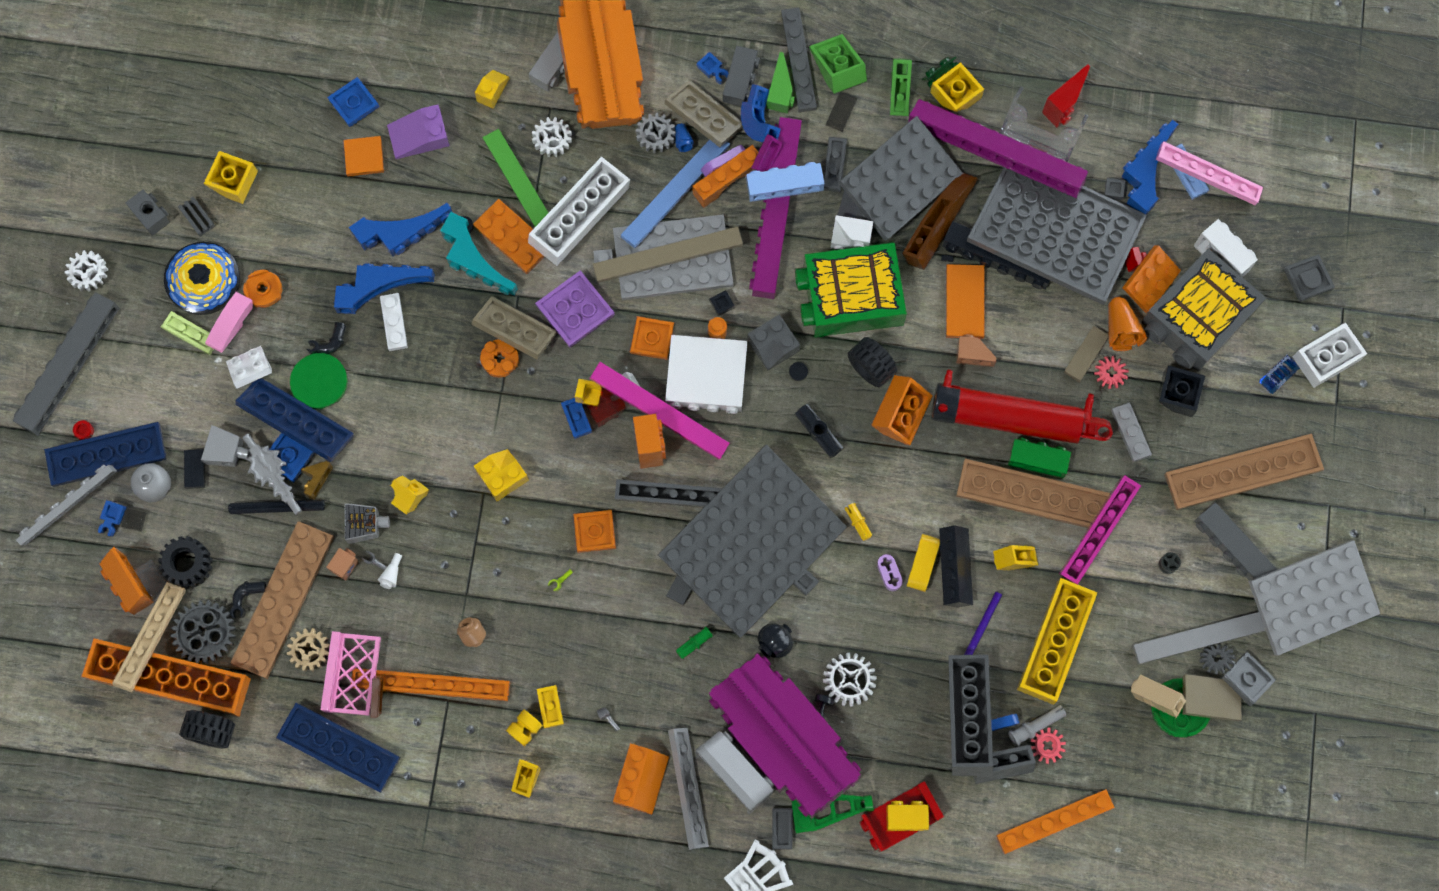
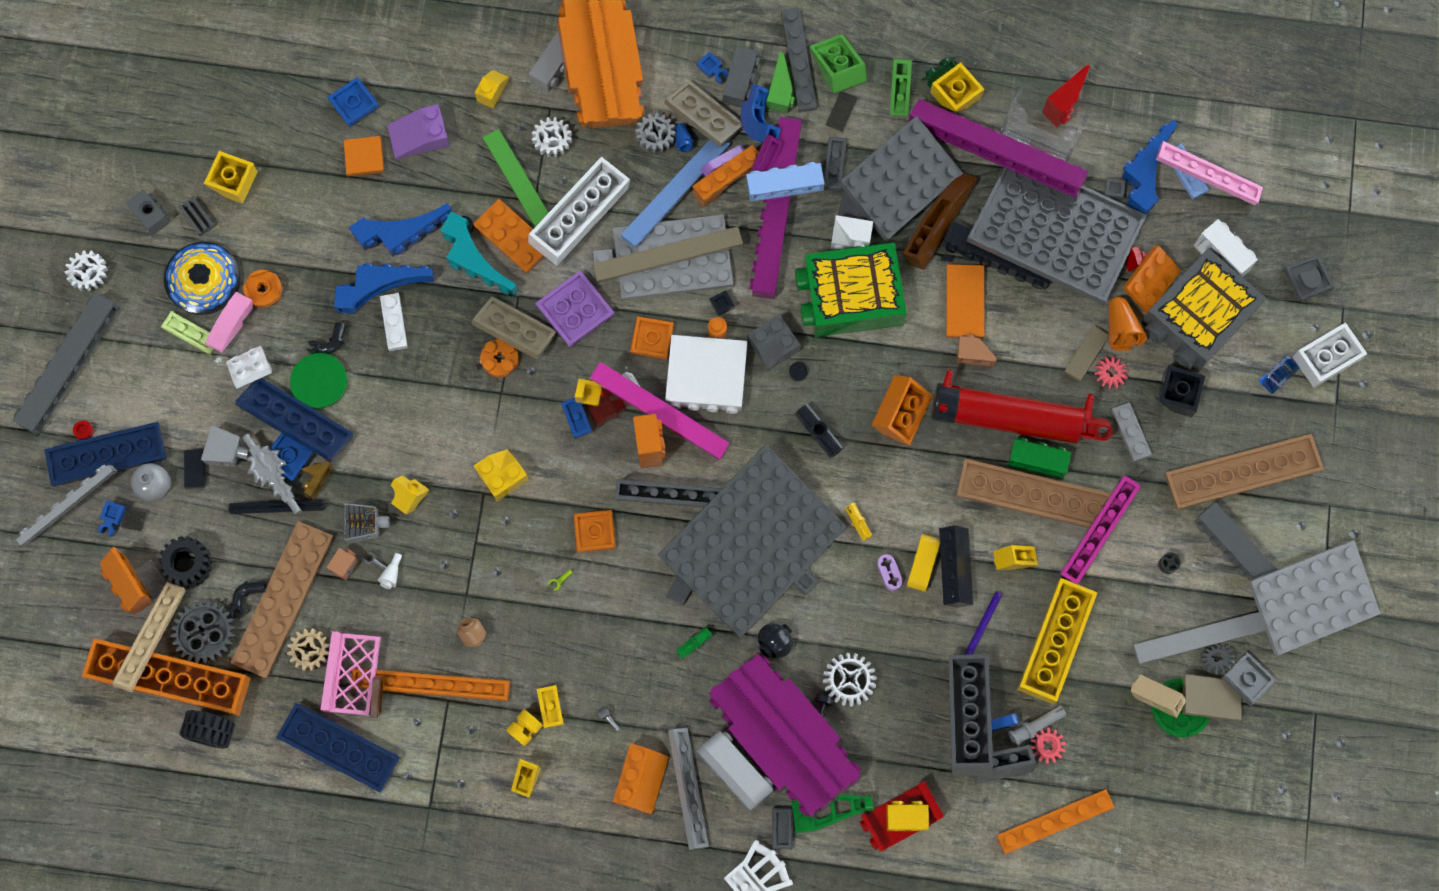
(872, 362): black tyre -> none

